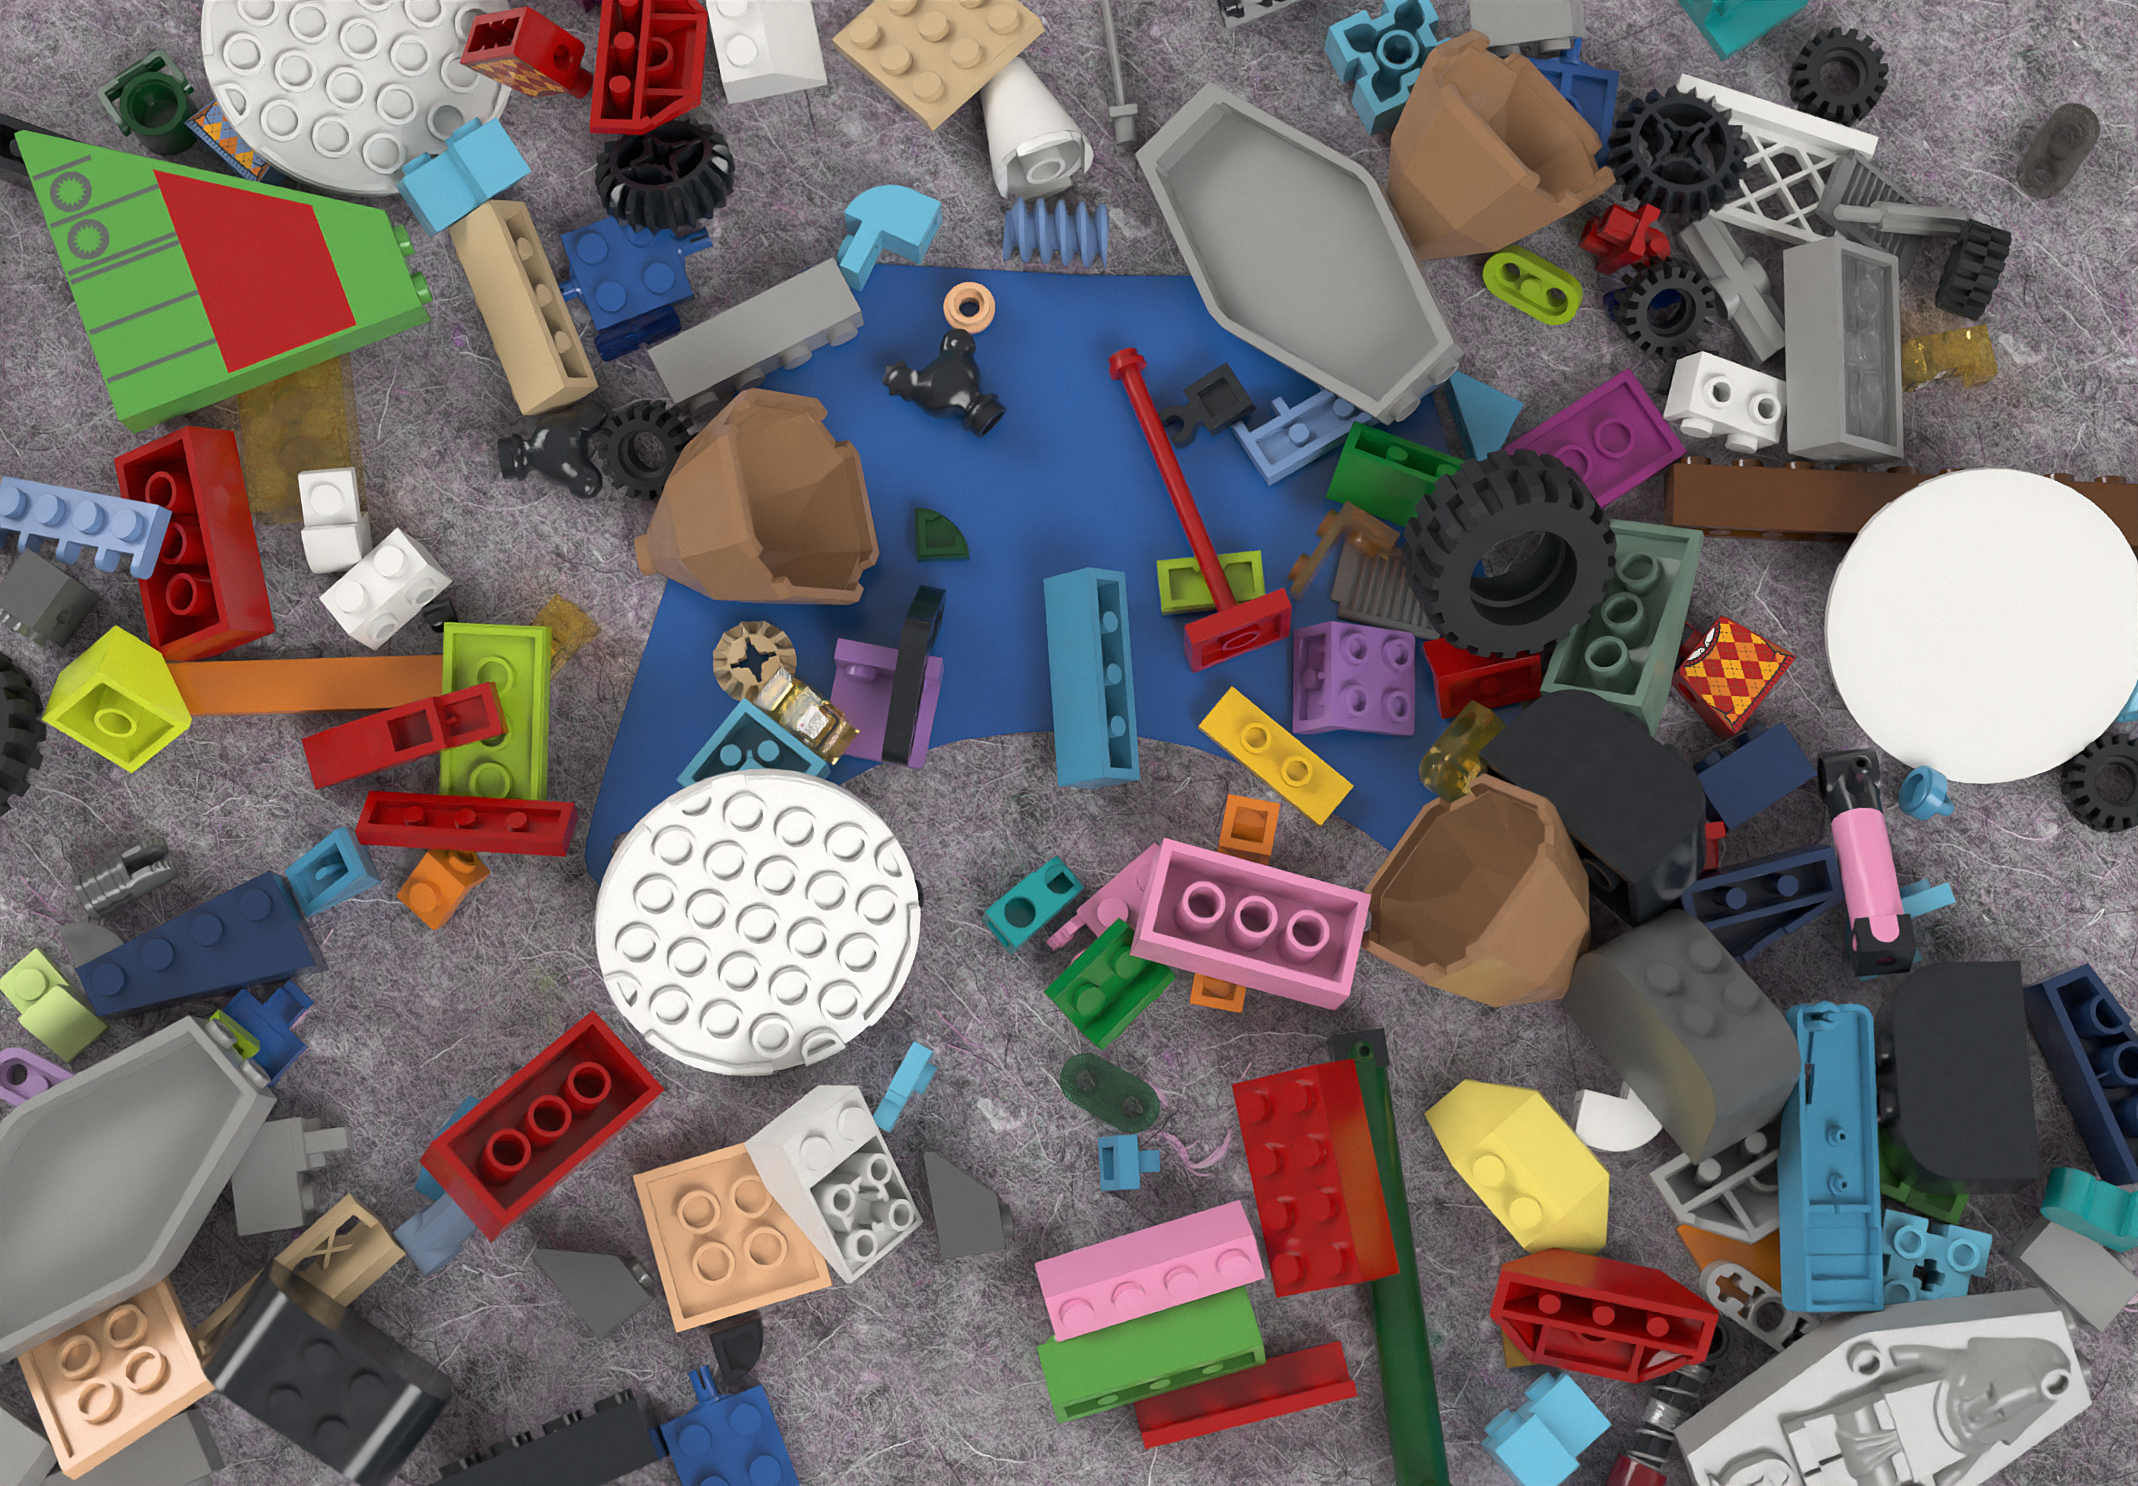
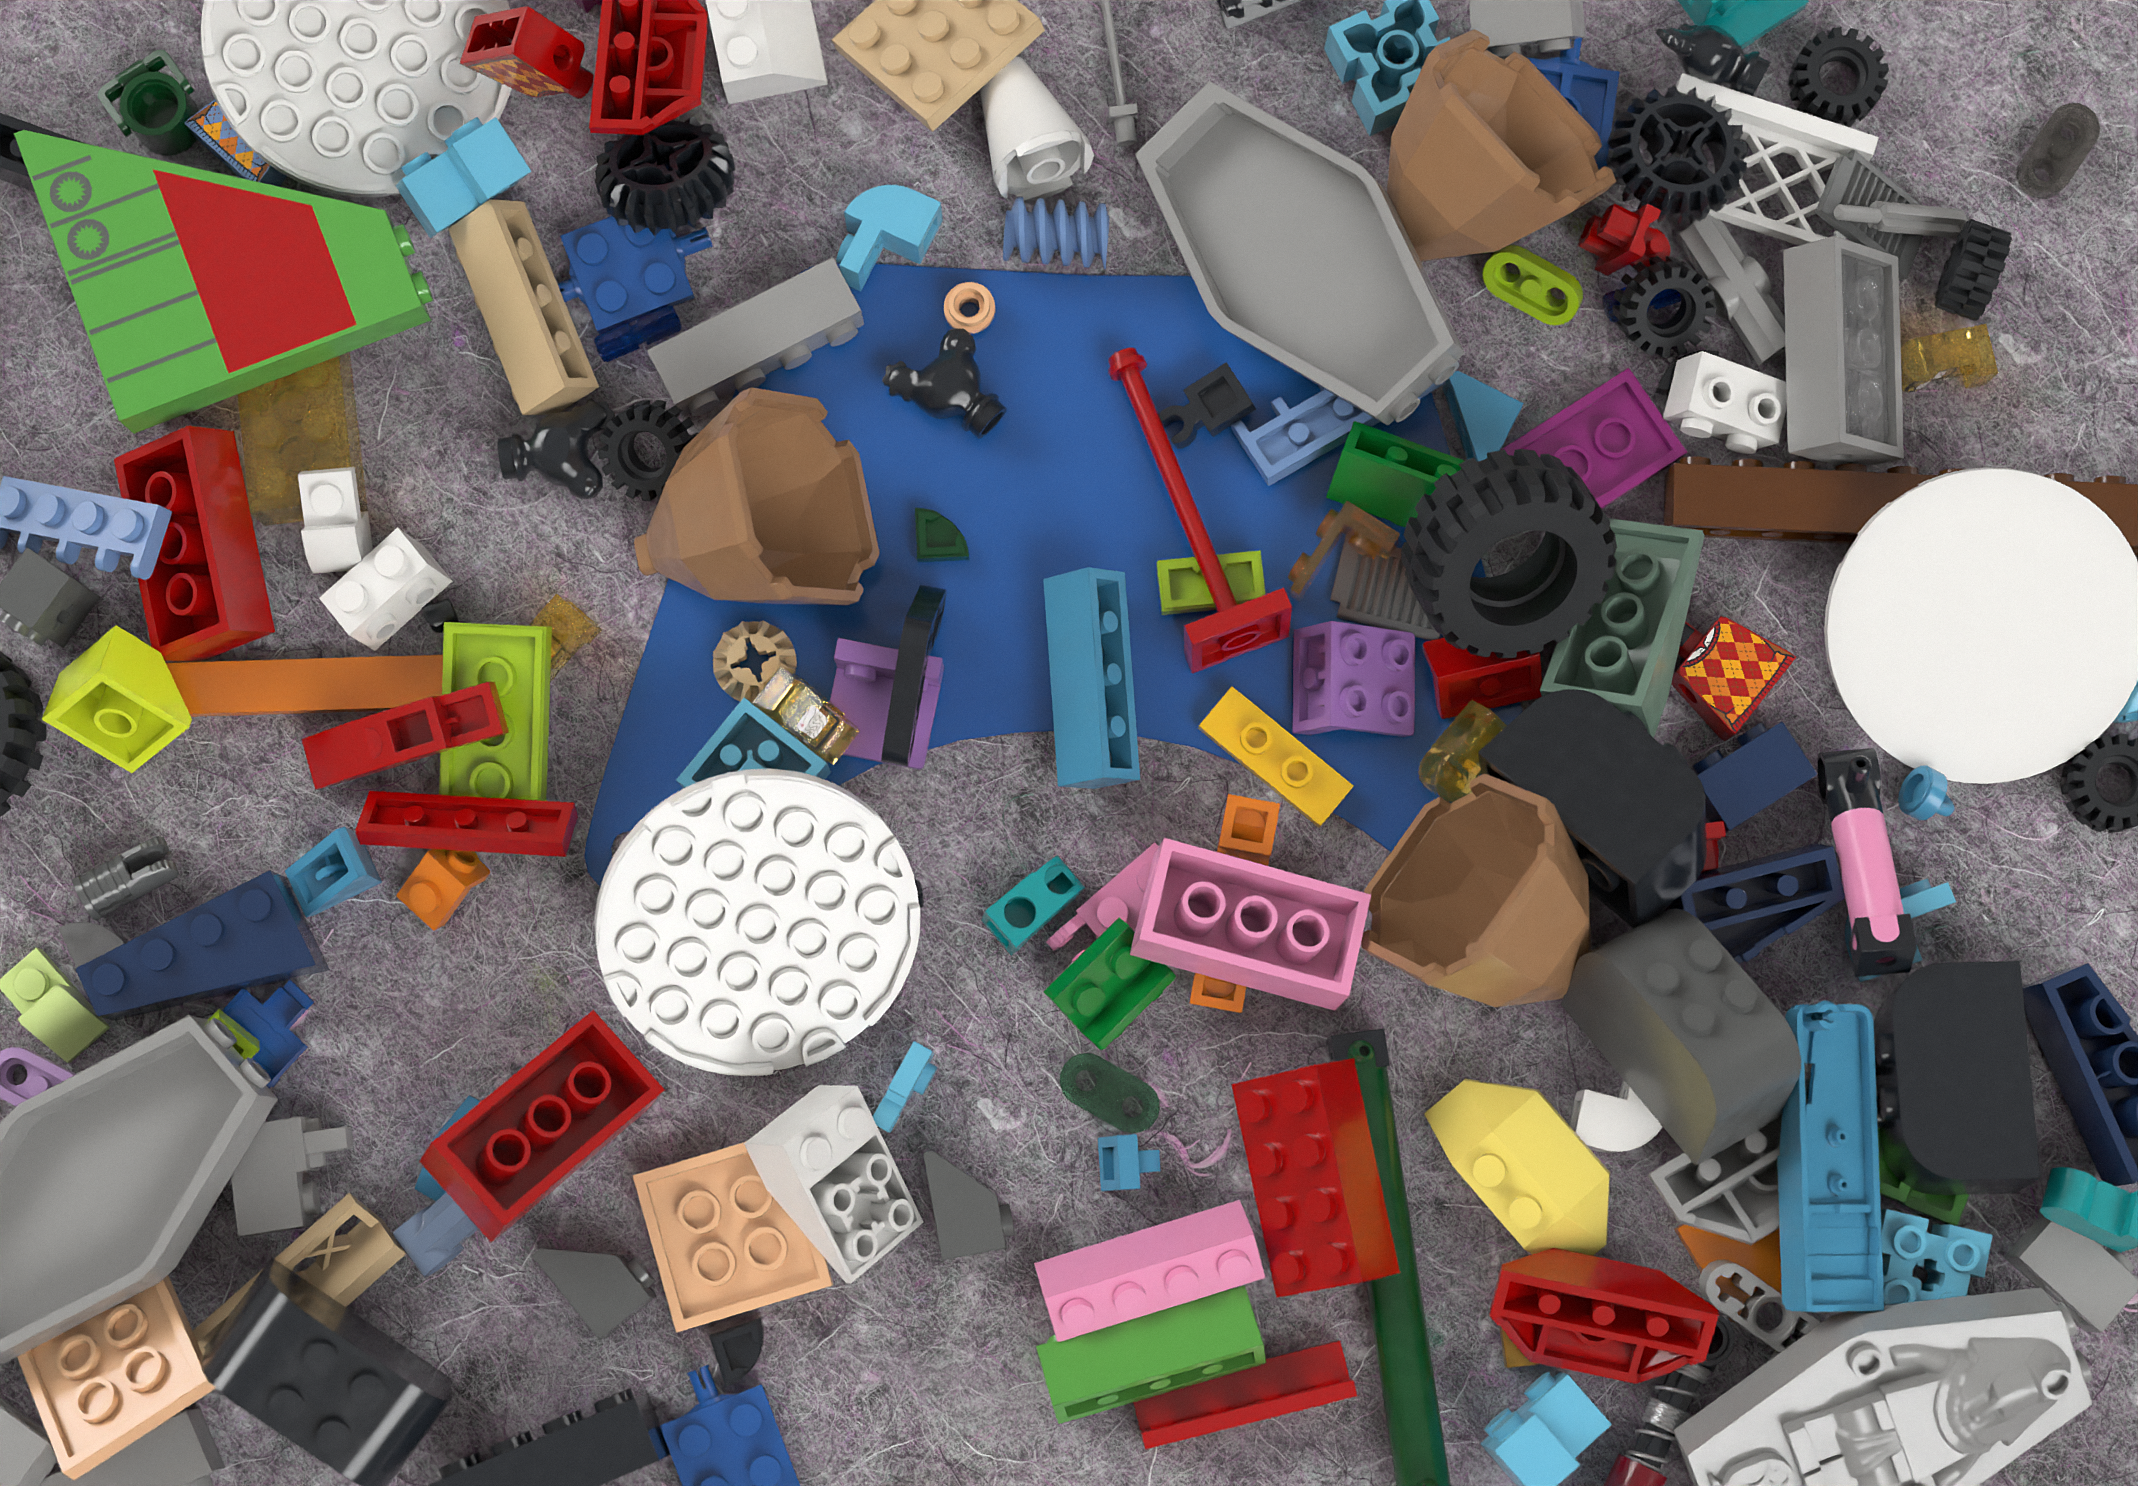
(1715, 56): none -> black animal

